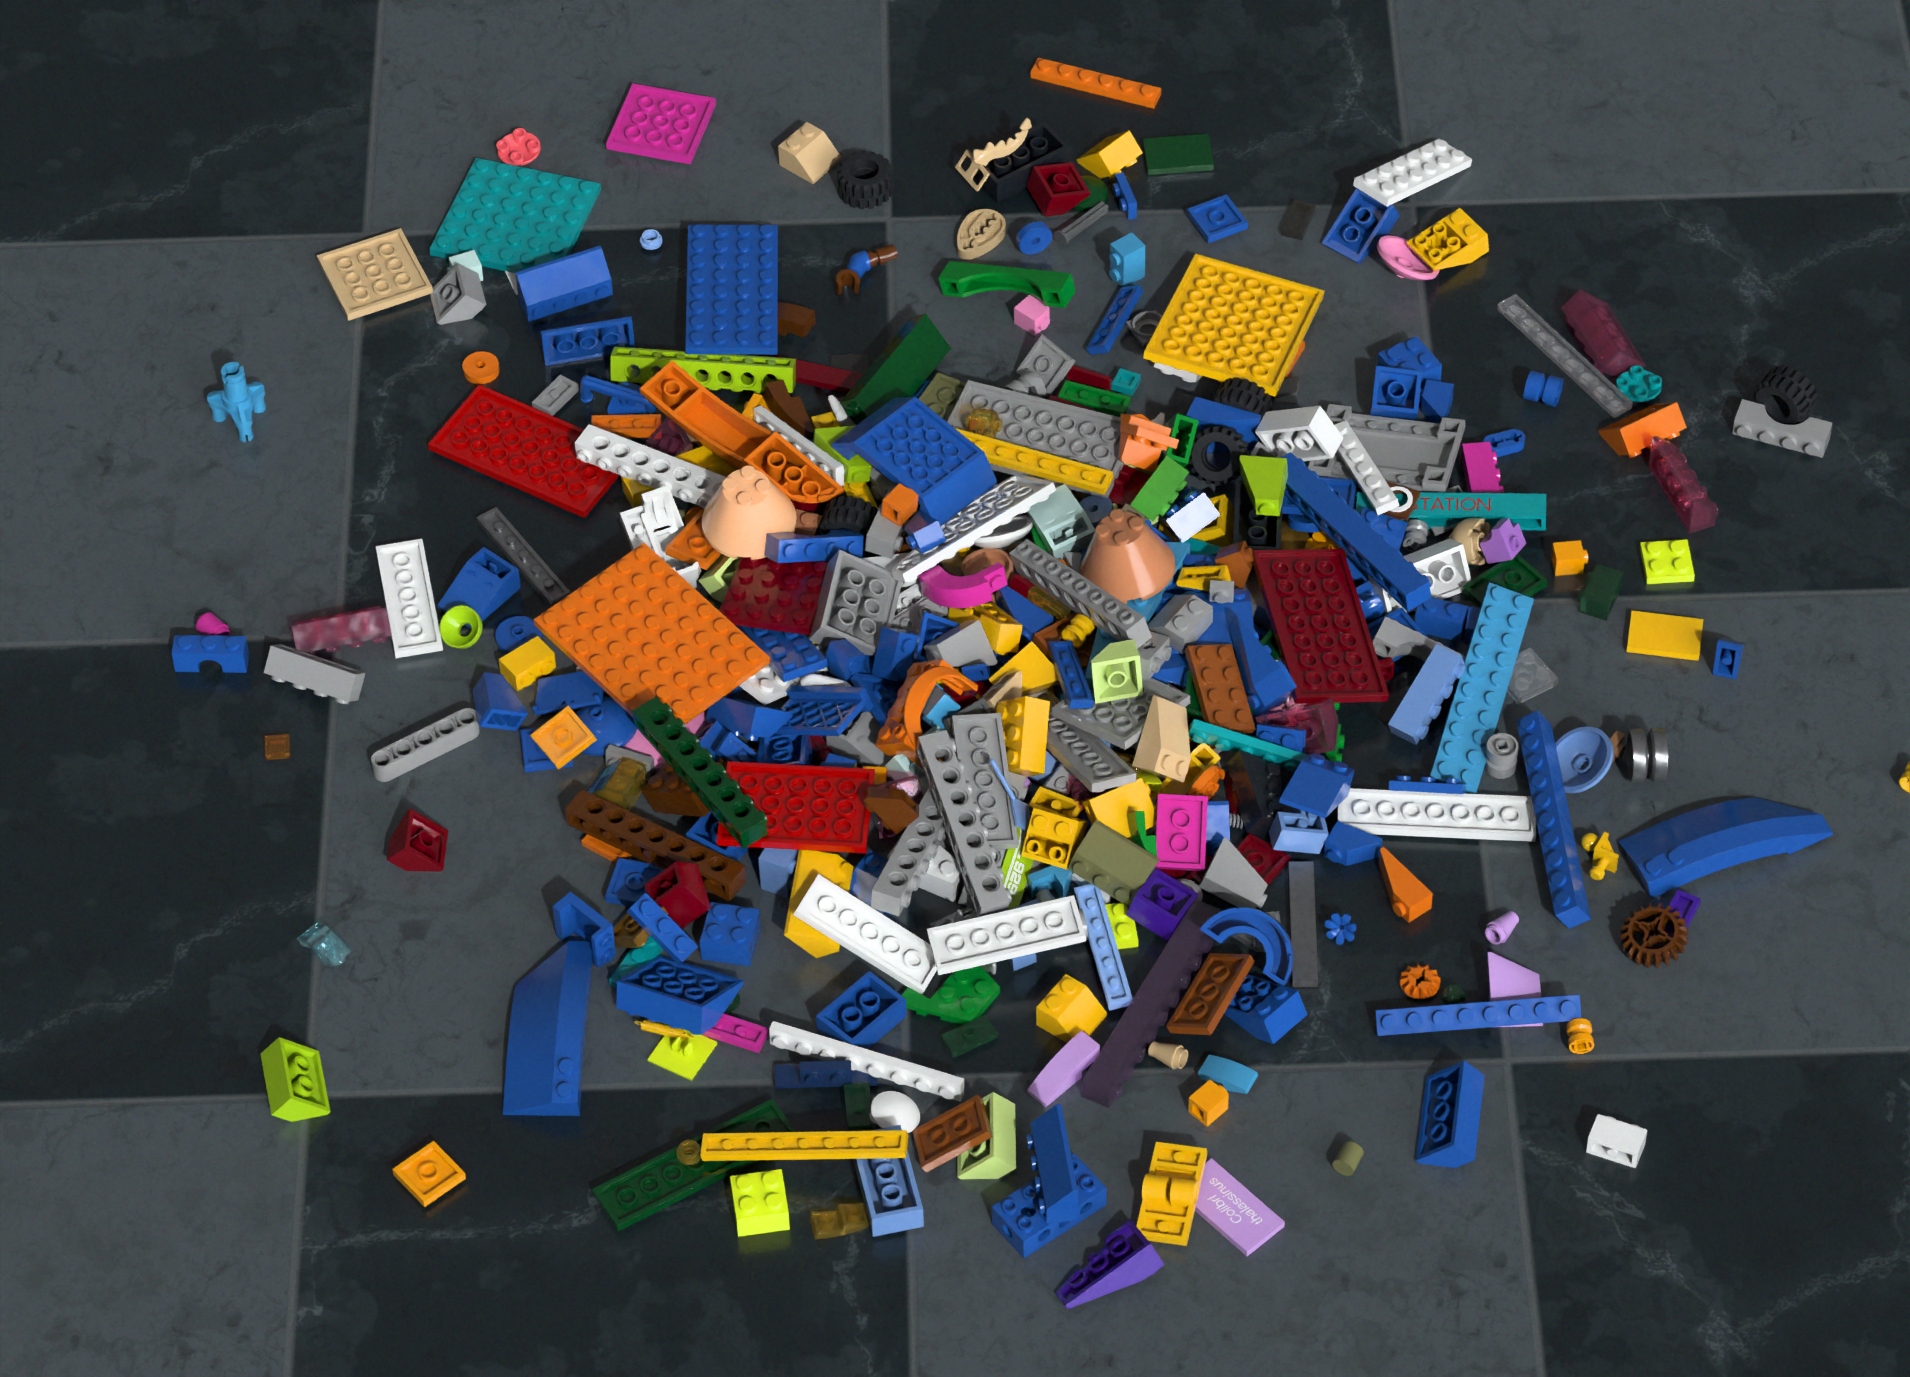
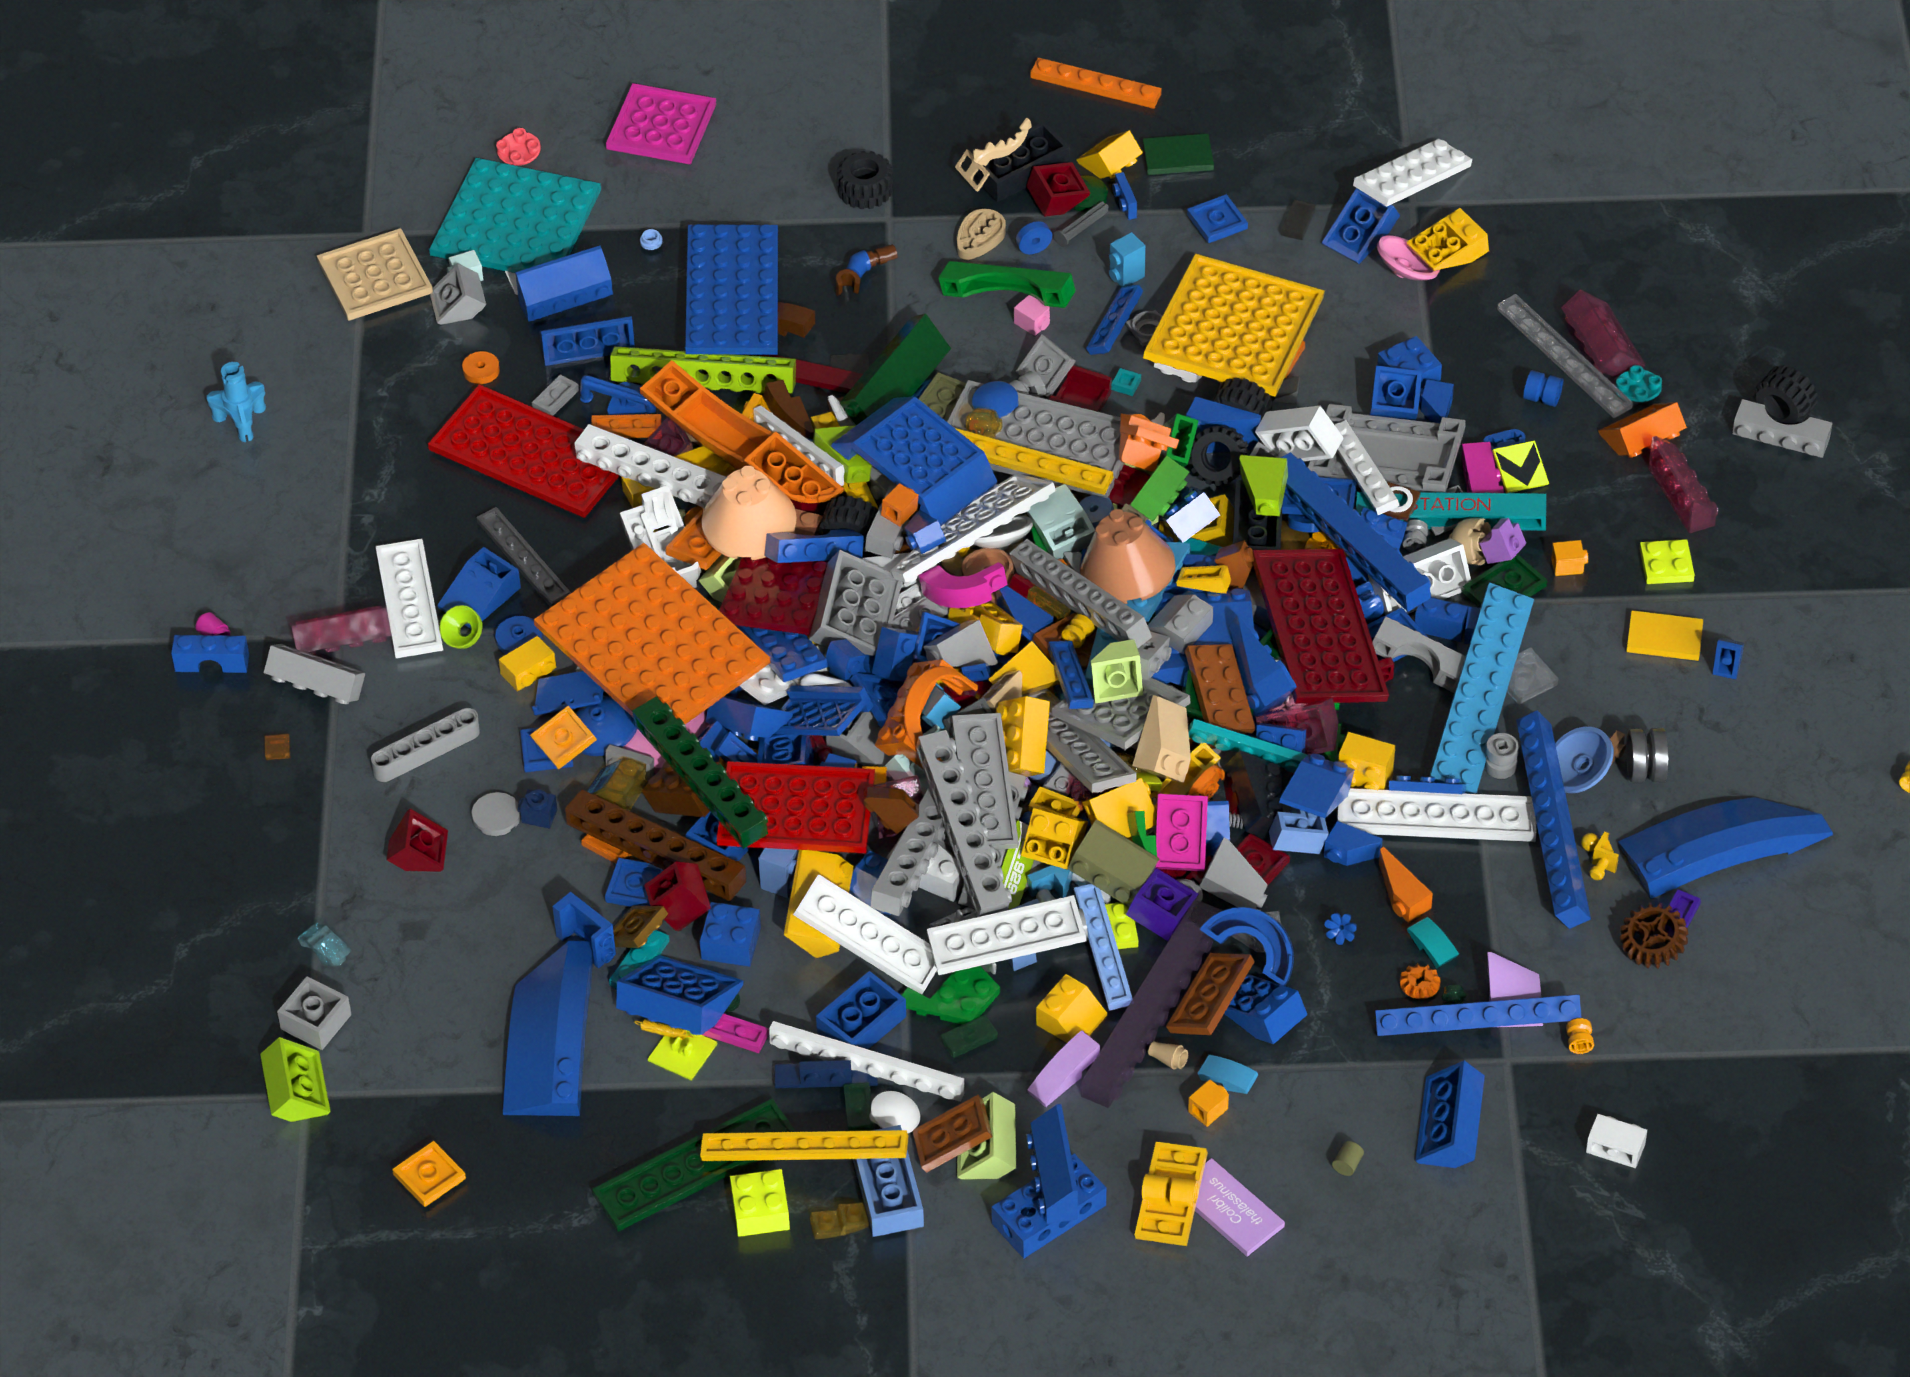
(314, 1013): none -> light grey brick
(496, 814): none -> light grey tile
(497, 703): blue slope -> none
(538, 808): none -> dark blue brick
(662, 928): blue plate -> none
(689, 1146): clear yellow plate -> none
(808, 153): tan slope -> none
(996, 396): none -> blue dish
(1020, 809): medium blue piece -> none
(1095, 398): green plate -> none
(1120, 1263): dark purple wedge -> none
(1221, 591): light grey plate -> none
(1303, 924): flat silver tile -> none
(1370, 759): none -> yellow brick
(1427, 694): medium blue brick -> none
(1433, 941): none -> teal slope
(1501, 928): lavender cone -> none
(1520, 467): none -> neon yellow piece
(1601, 591): clear green brick -> none

